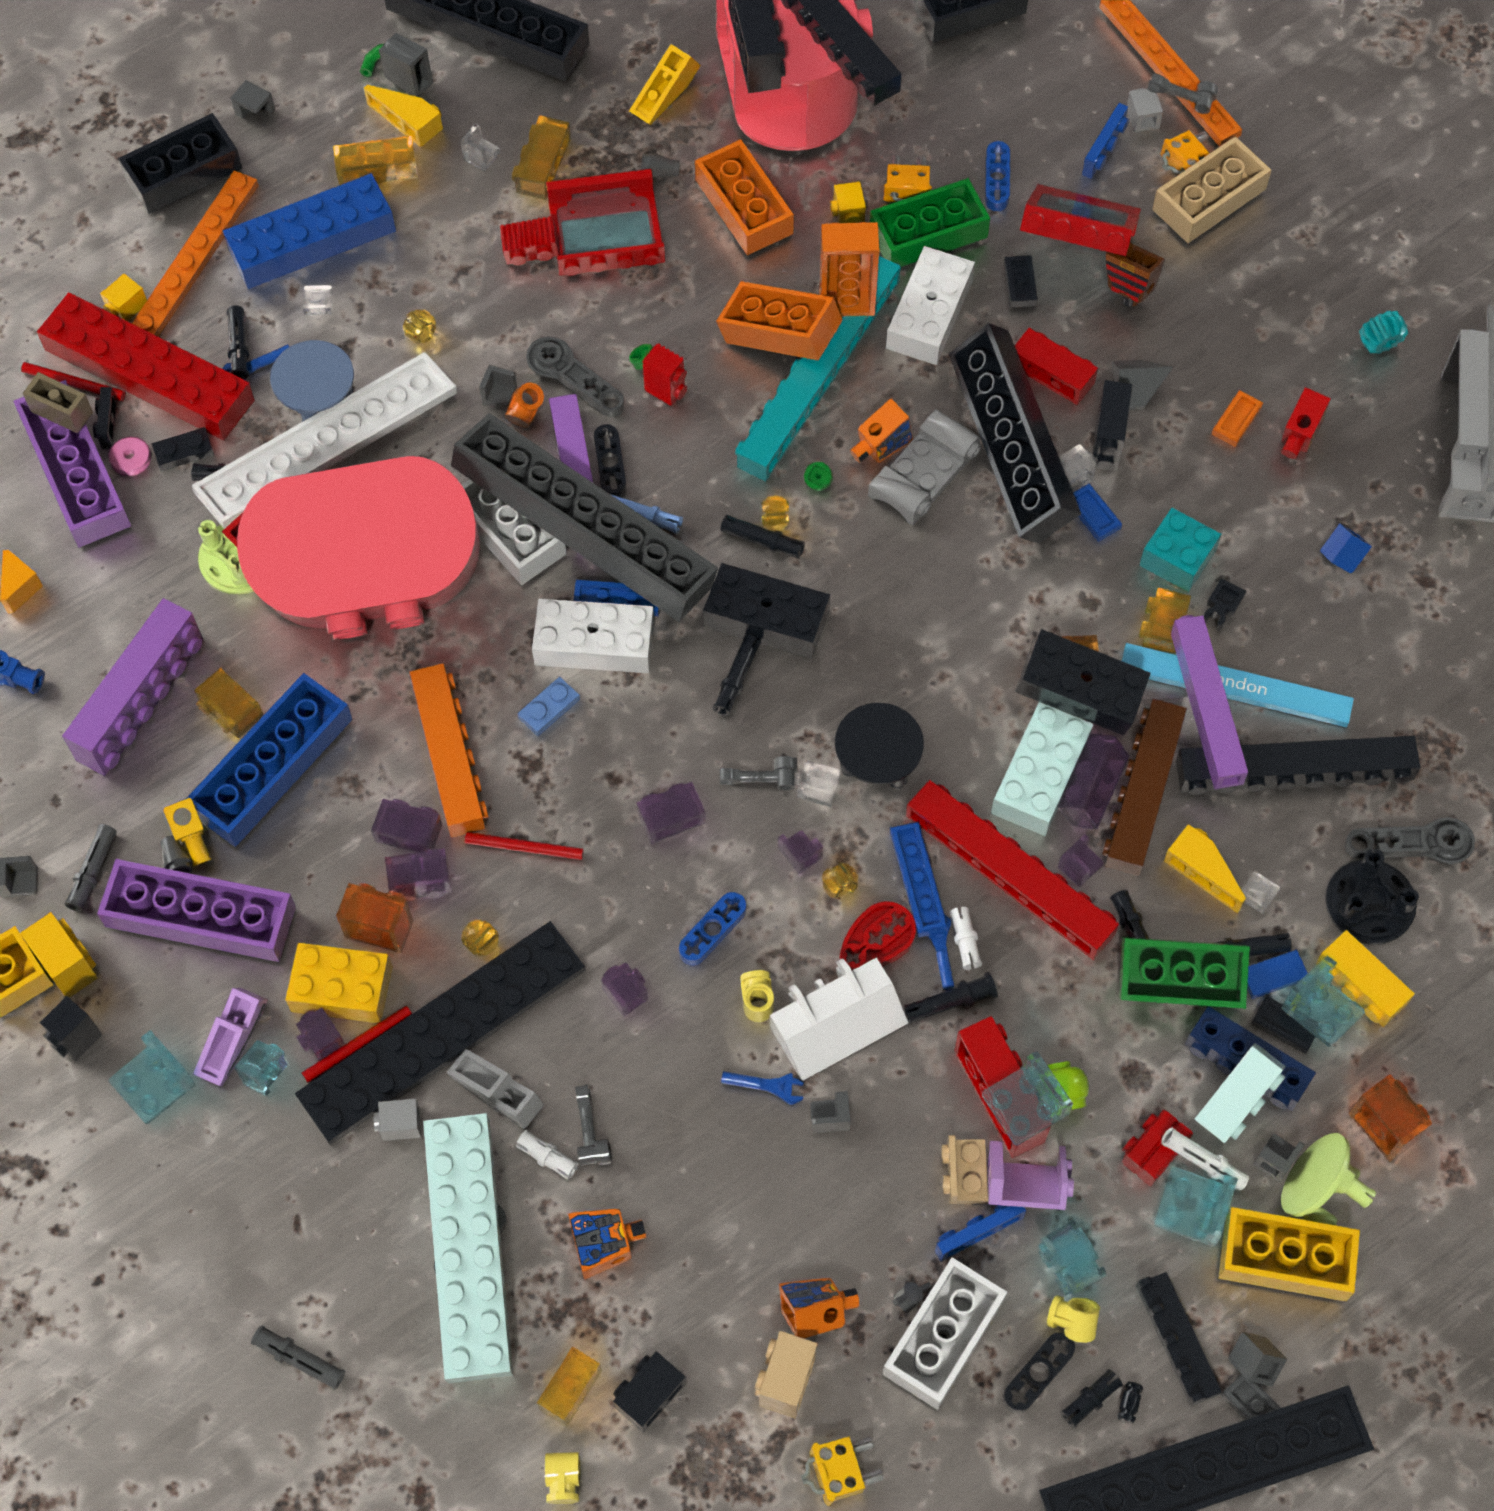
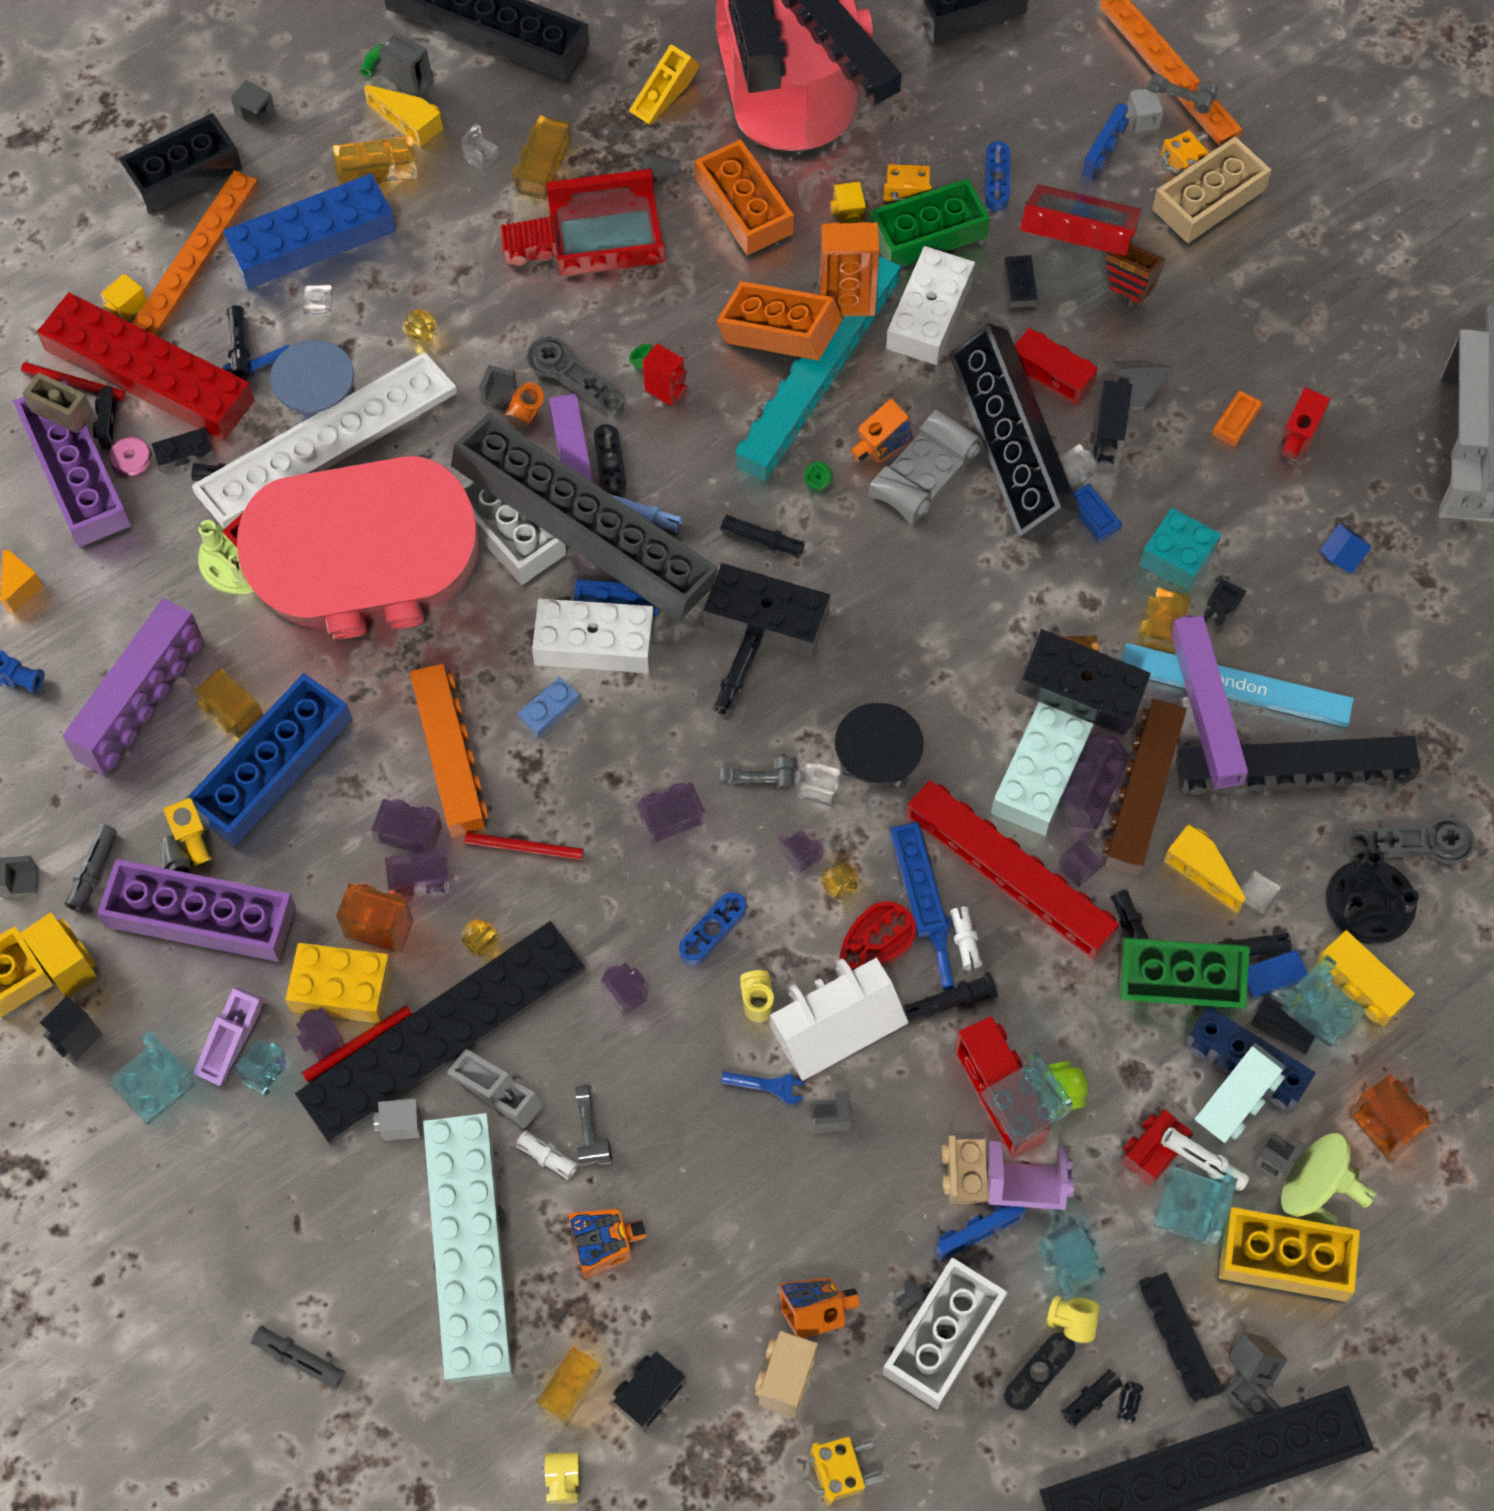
(775, 513): clear yellow piece -> none
(1383, 332): teal gear -> none

